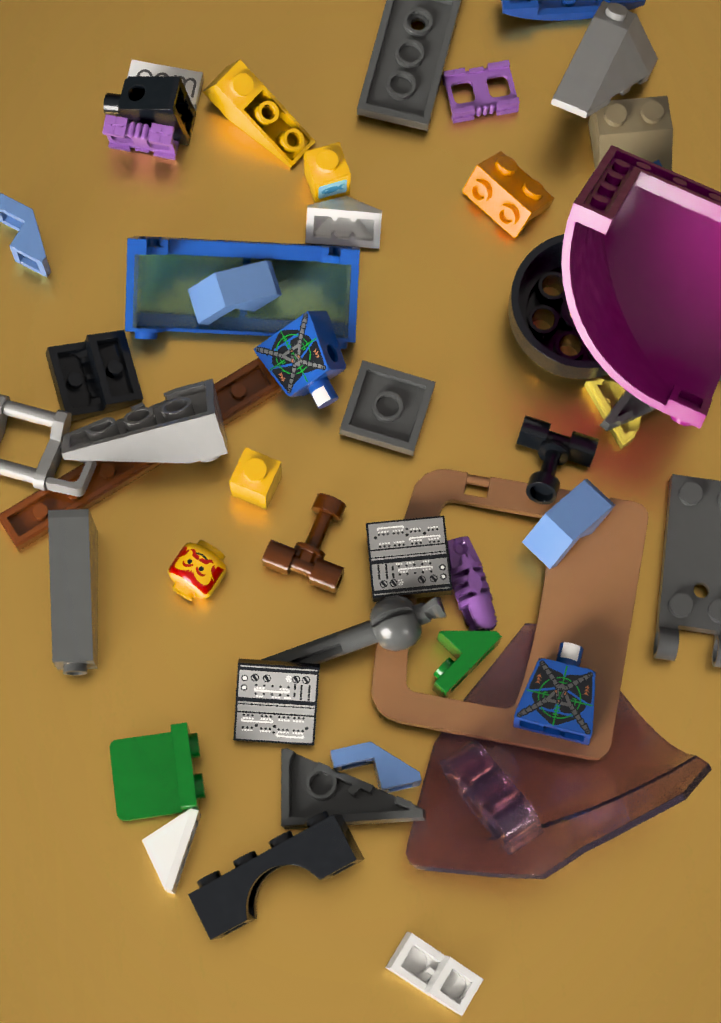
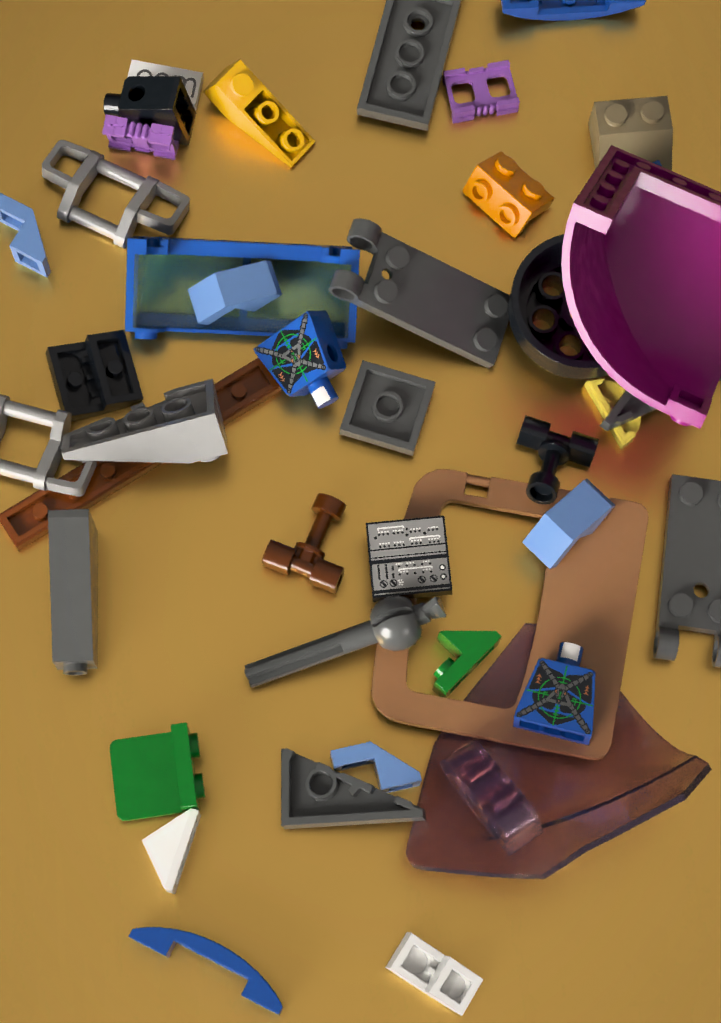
(135, 211): none -> light grey bar
(164, 940): none -> blue slope
(197, 570): yellow head -> none
(230, 899): black arch -> none
(255, 478): yellow brick -> none
(276, 701): light grey tile -> none
(327, 172): yellow brick -> none
(343, 223): white slope -> none
(424, 295): none -> dark grey hinge
(470, 585): medium lavender hinge -> none
(607, 61): light grey wedge -> none

